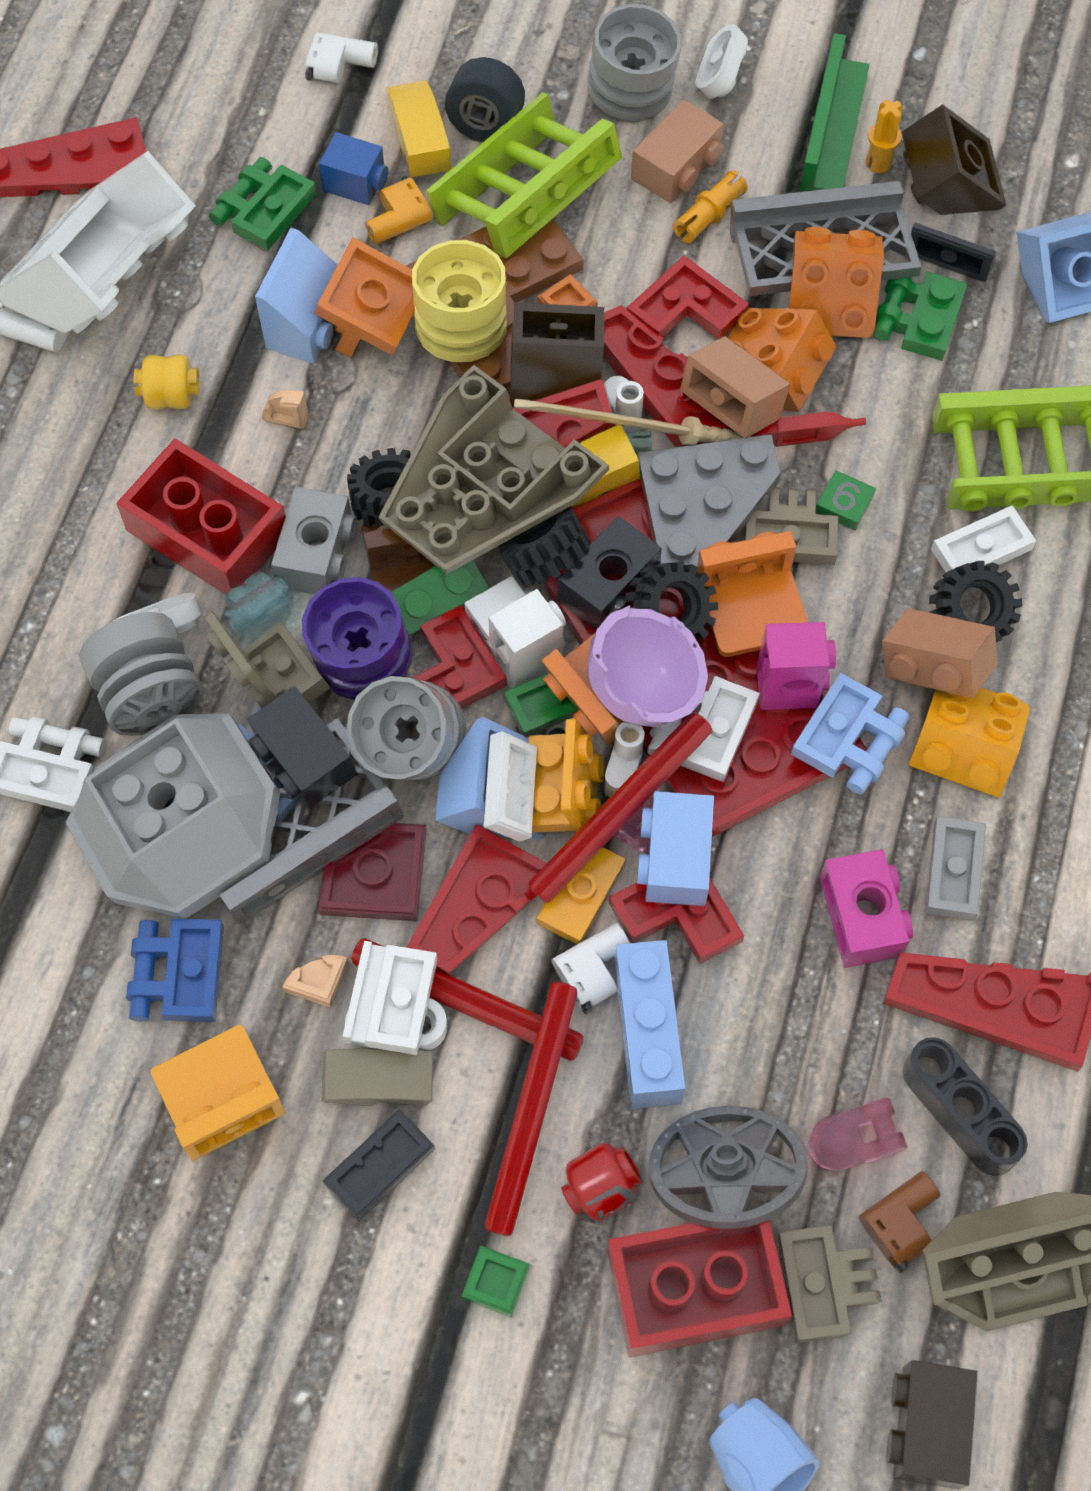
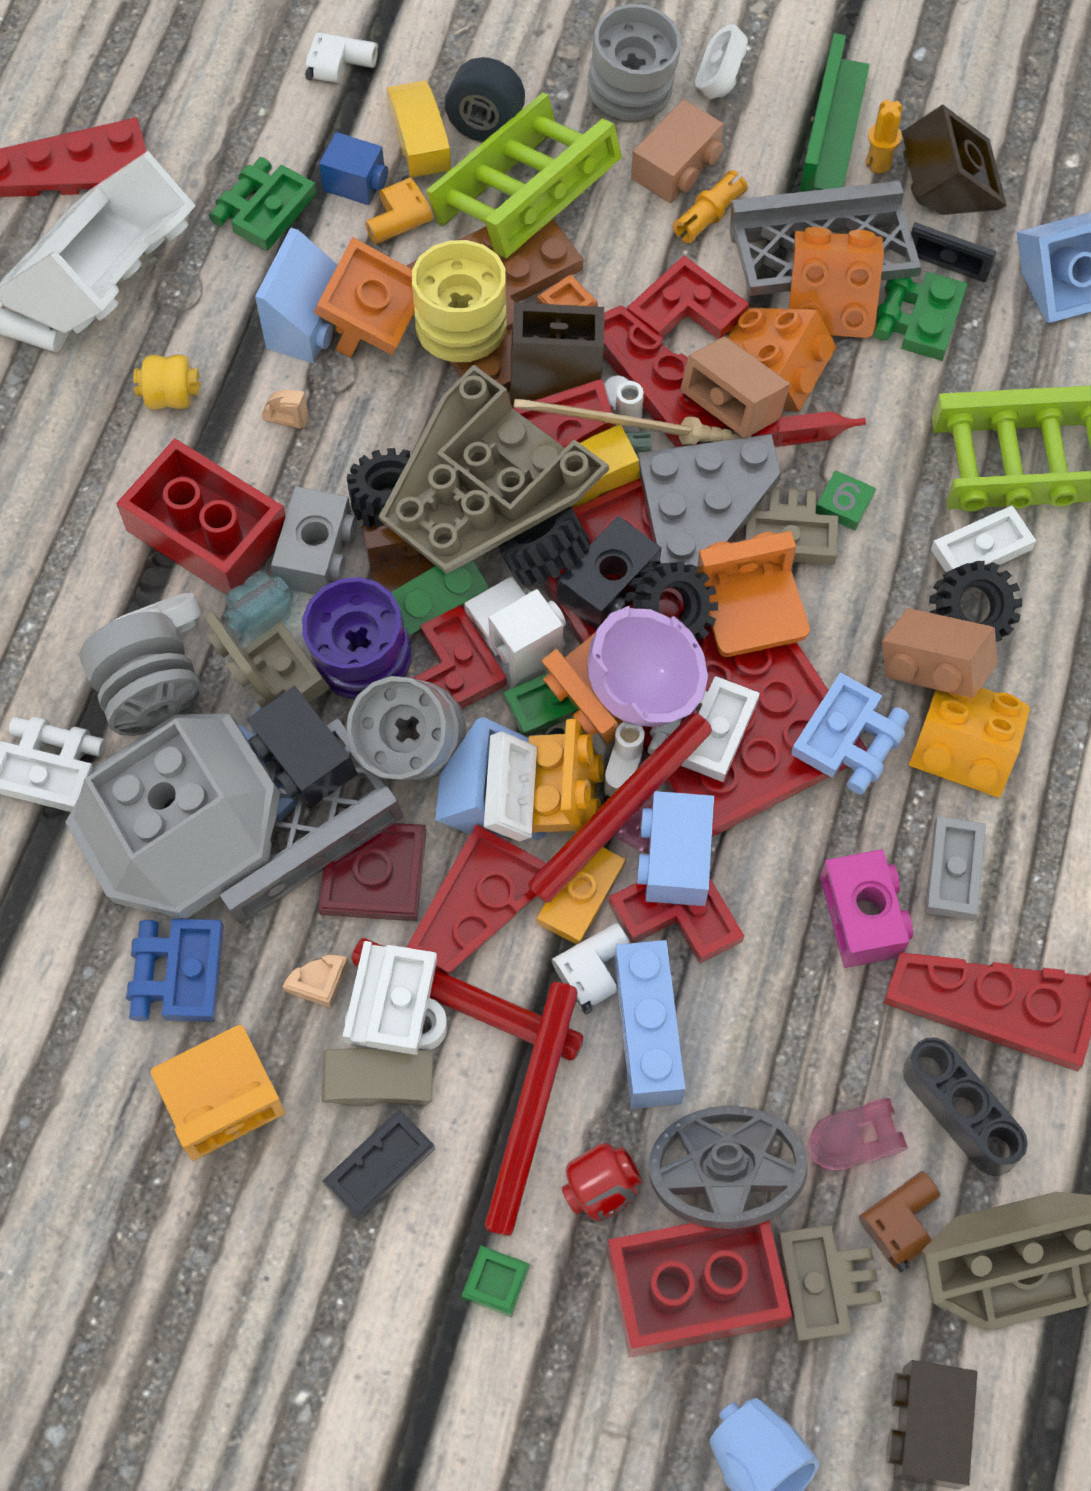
(794, 665): dark pink brick -> none

